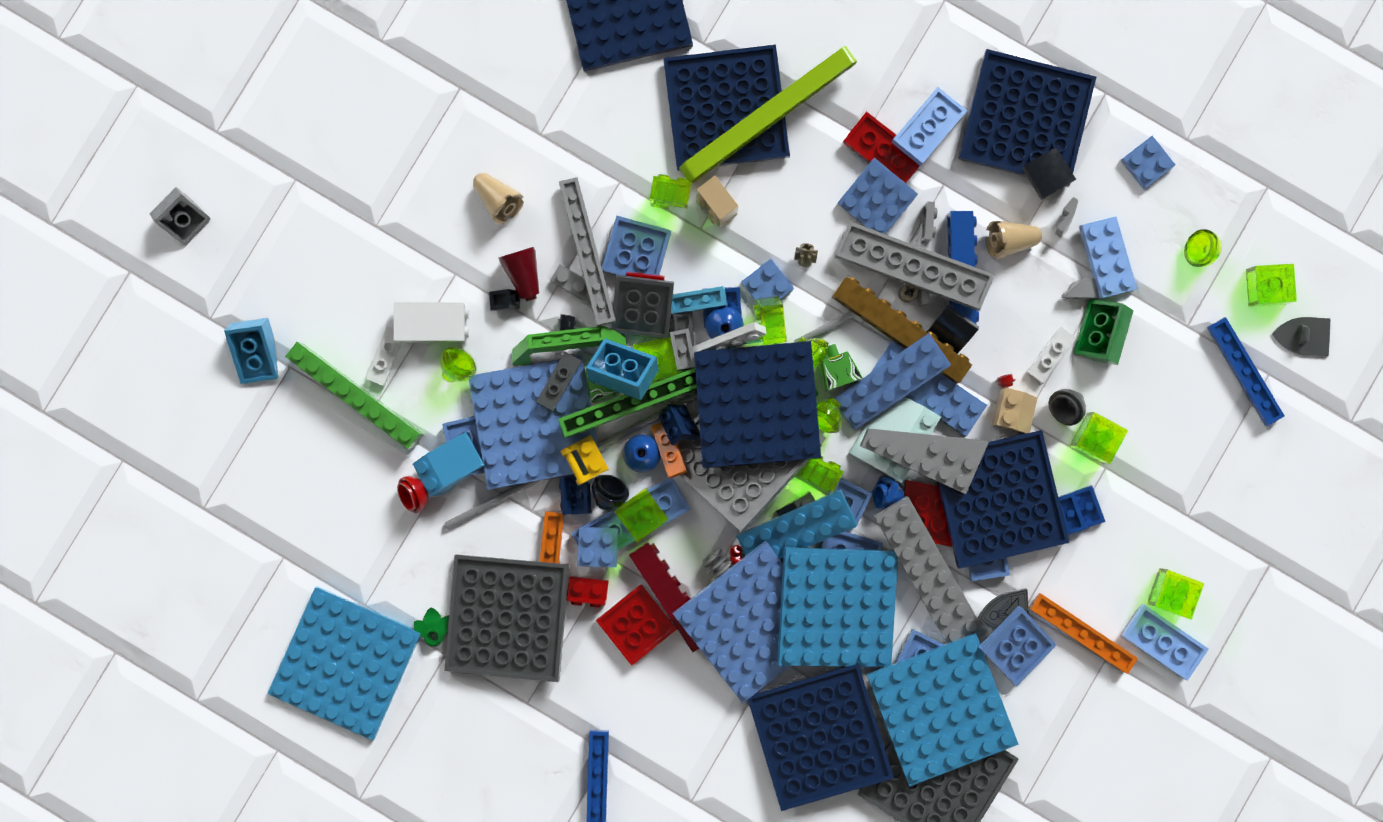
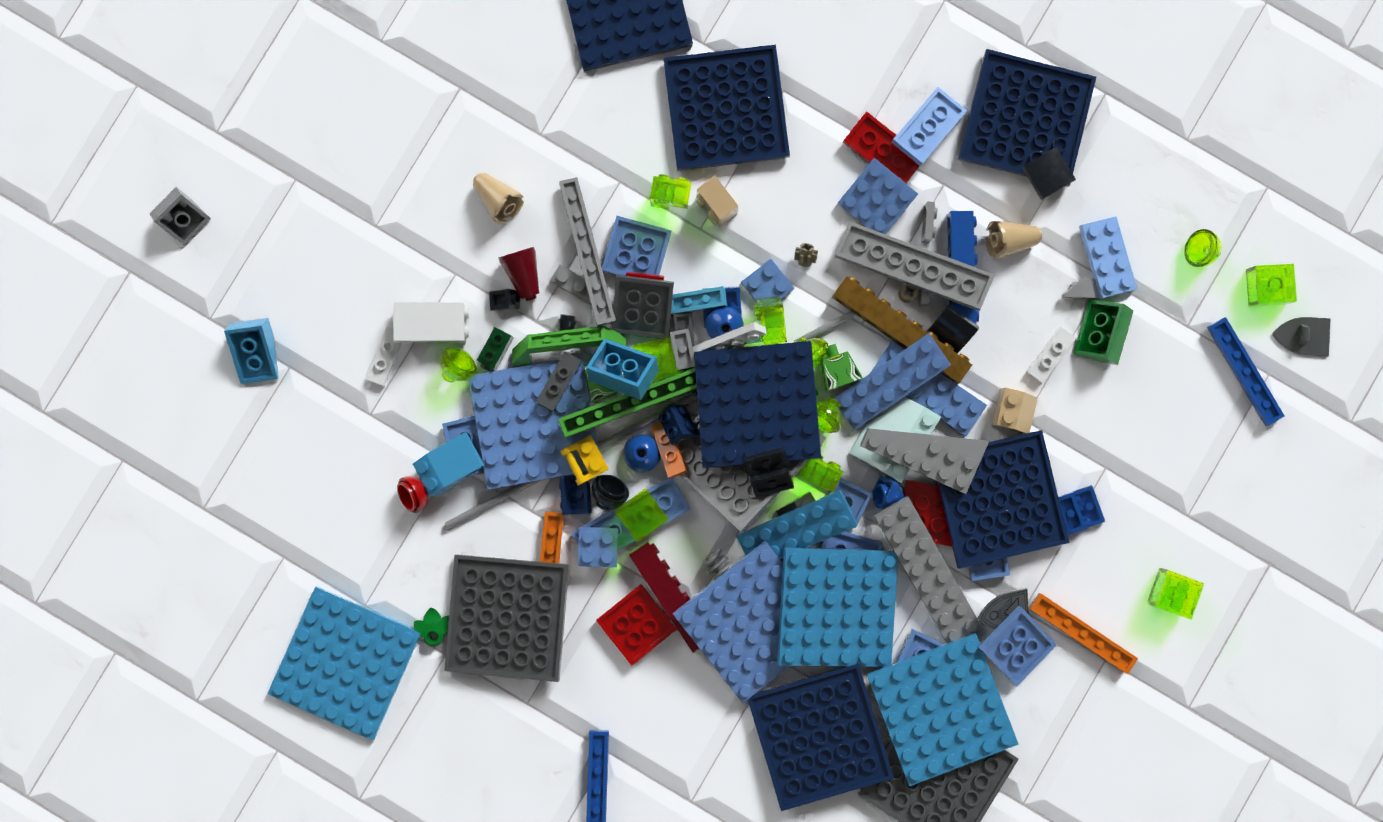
(354, 395): bright green brick -> none
(494, 349): none -> dark green brick
(587, 591): red bracket -> none
(735, 554): red arm -> none
(768, 114): lime beam -> none
(769, 472): none -> black slope
(1006, 380): red plate -> none
(1067, 406): dark grey piece -> none
(1069, 212): light grey slope -> none
(1098, 438): clear neon green brick -> none
(1148, 162): medium blue plate -> none
(1164, 642): light blue plate -> none

